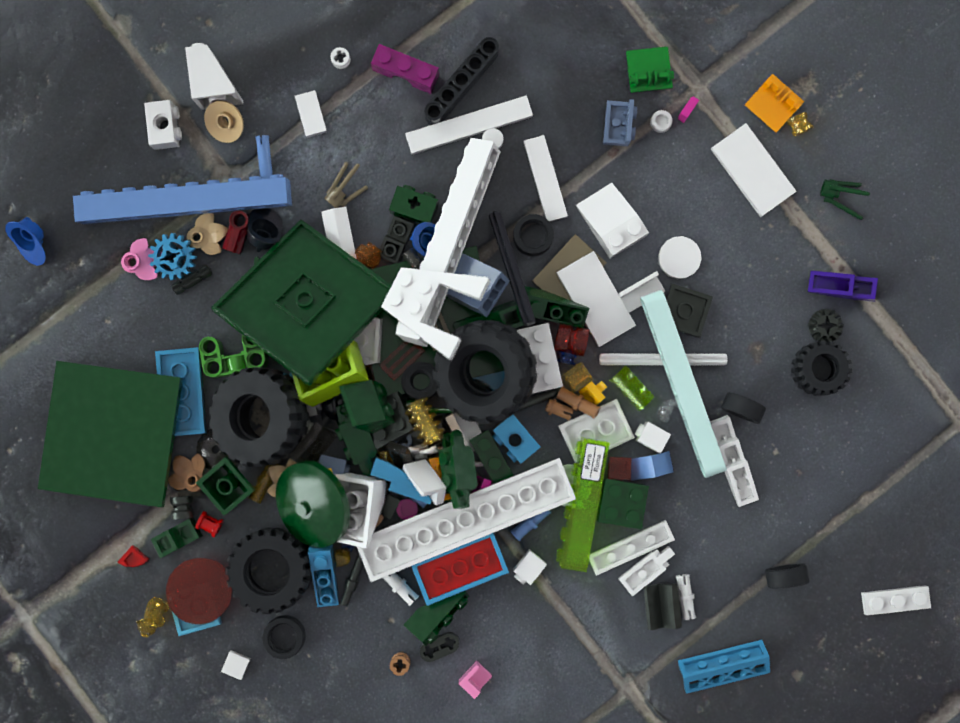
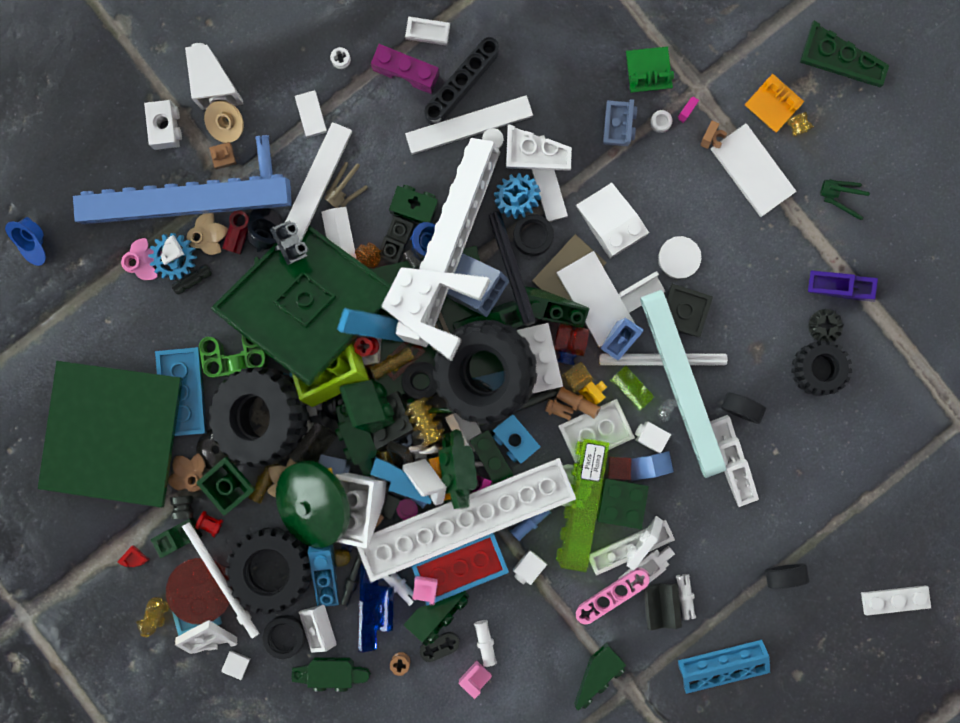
(171, 250): none -> white tile
(204, 637): none -> white wing
(222, 155): none -> medium nougat tile
(242, 615): none -> white bar
(288, 242): none -> black hips
(317, 628): none -> white slope
(318, 177): none -> white tile
(330, 673): none -> dark green hinge
(369, 325): none -> dark azure tile
(373, 346): none -> red bush
(375, 611): none -> clear blue bracket
(392, 363): none -> clear yellow pin
(425, 589): none -> bright pink panel
(427, 31): none -> white tile
(485, 643): none -> white pin
(517, 195): none -> dark azure gear
(535, 152): none -> white wing
(601, 668): none -> dark green slope
(613, 597): none -> bright pink beam
(621, 338): none -> medium blue slope
(646, 542): none -> white wing
(711, 134): none -> medium nougat tile
(835, 55): none -> dark green wing

